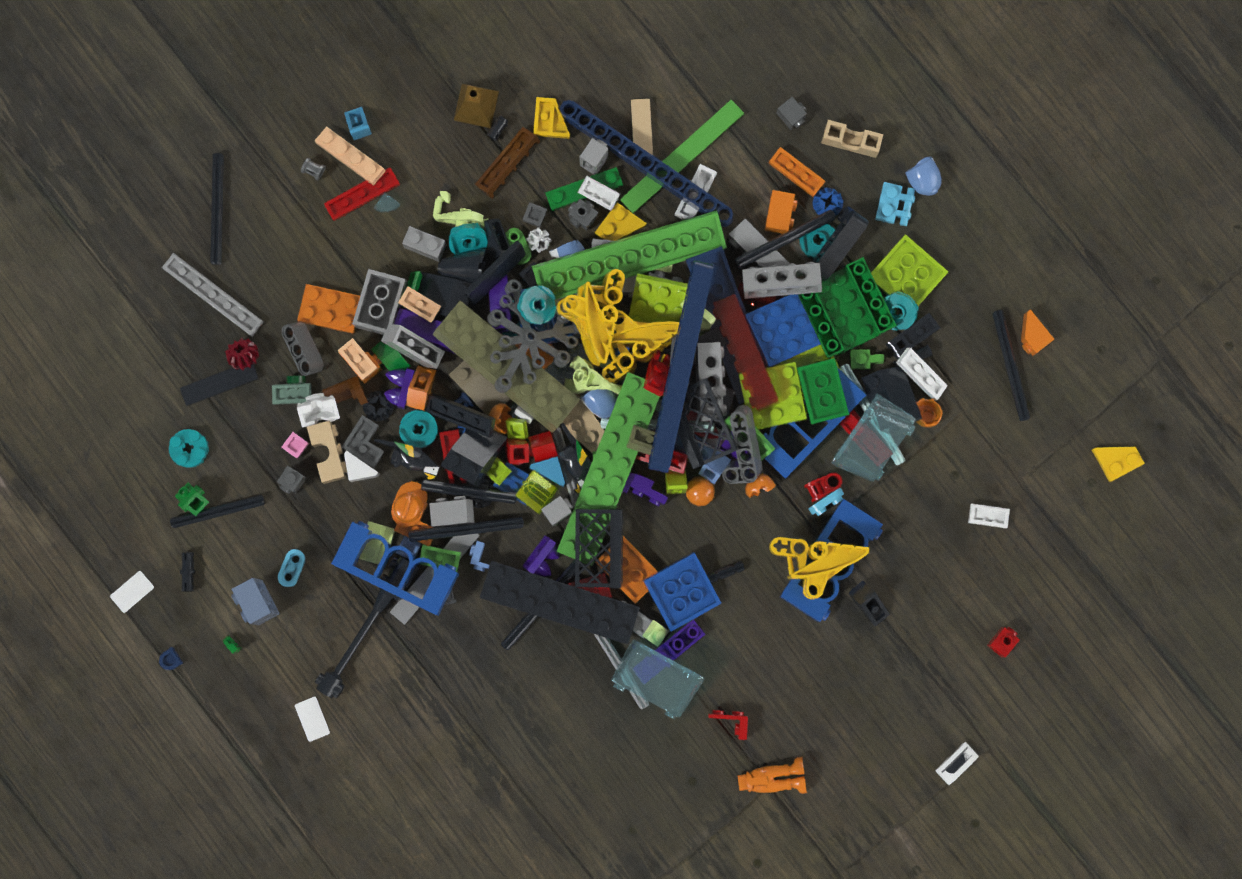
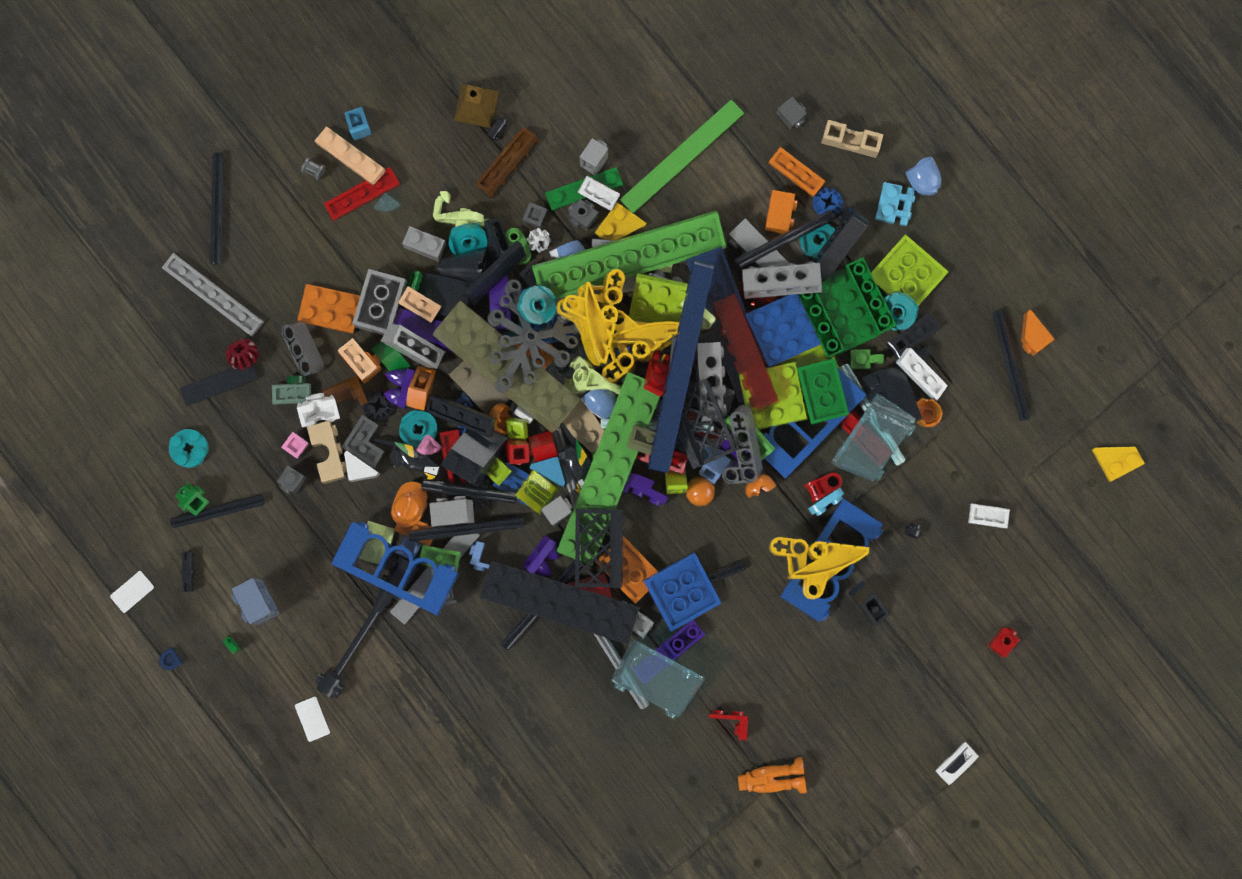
(292, 568): medium azure plate -> none
(428, 446): none -> bright pink tile
(549, 119): yellow wing -> none
(642, 124): tan tile -> none
(642, 155): dark blue beam -> none
(655, 633): yellowish green plate -> none
(703, 178): white plate -> none
(913, 530): none -> black plate

